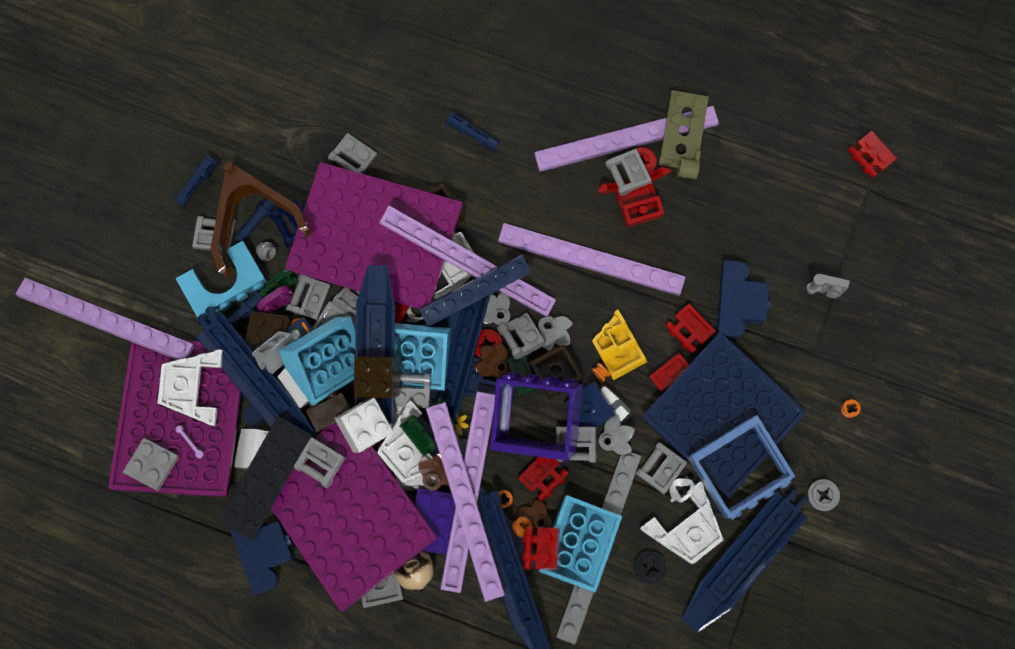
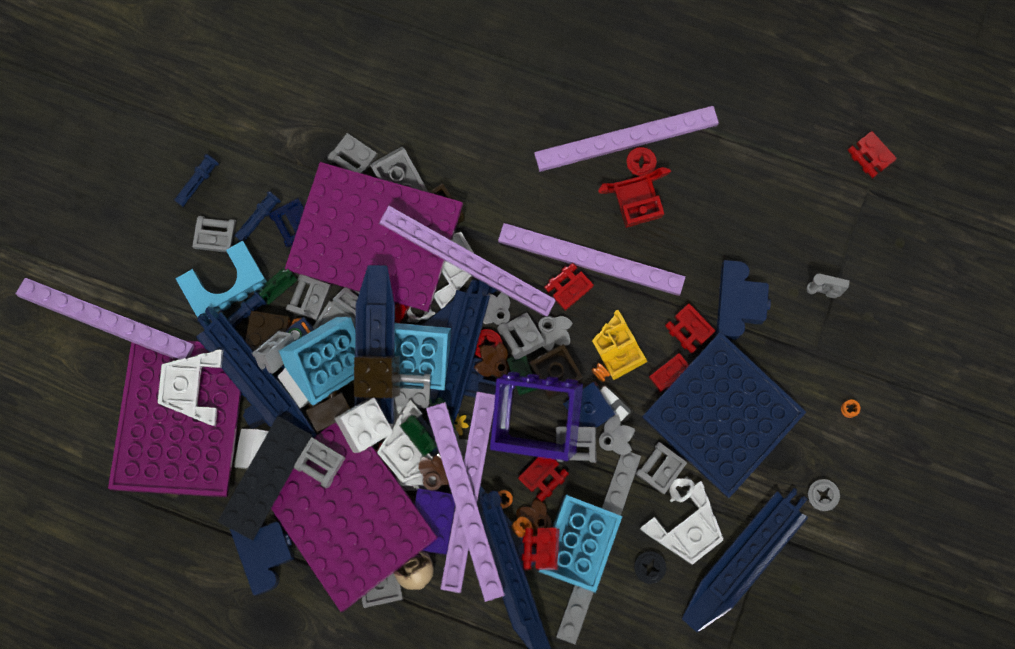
(150, 464): light grey plate -> none
(199, 454): lavender hinge -> none
(235, 187): reddish brown piece -> none
(266, 251): light grey plate -> none
(275, 300): magenta plate -> none
(399, 169): none -> light grey slope
(465, 127): dark blue pin -> none
(475, 290): dark blue plate -> none
(573, 290): none -> red plate
(634, 170): light grey plate -> none
(688, 163): olive hinge -> none
(766, 491): medium blue window -> none

